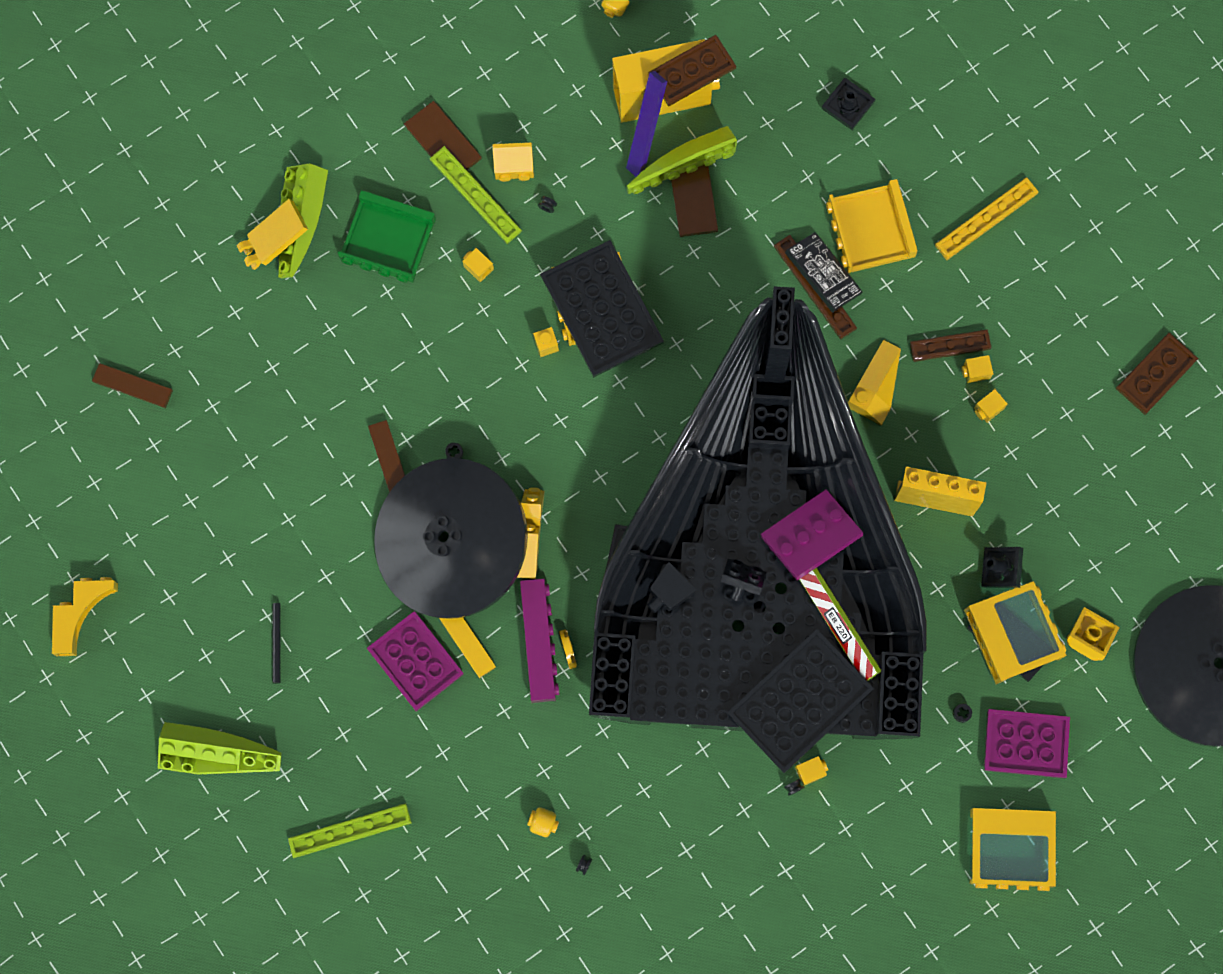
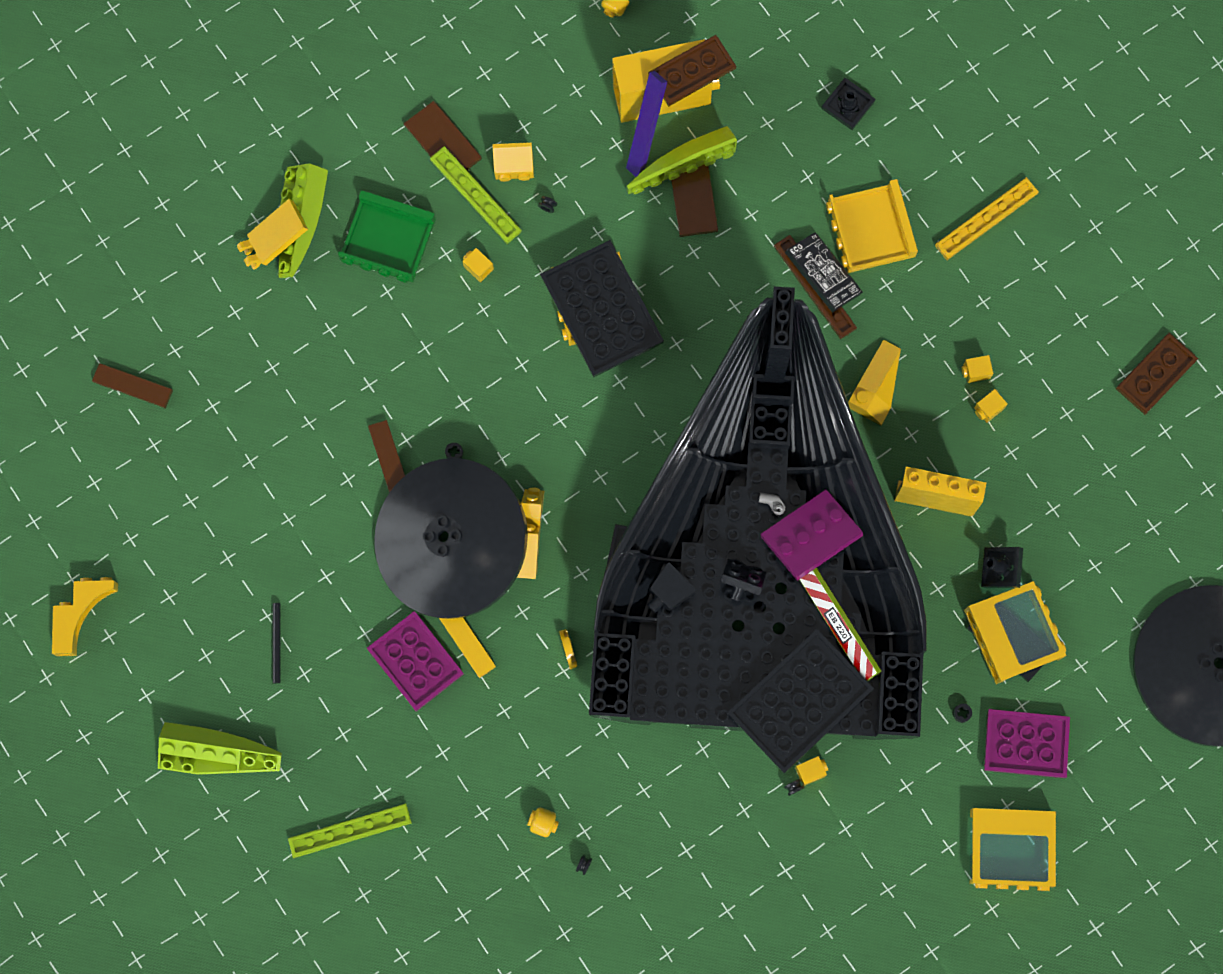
(538, 642): magenta brick -> none
(546, 342): yellow brick -> none
(774, 502): none -> light grey arm
(950, 345): reddish brown tile -> none
(1092, 635): yellow slope -> none

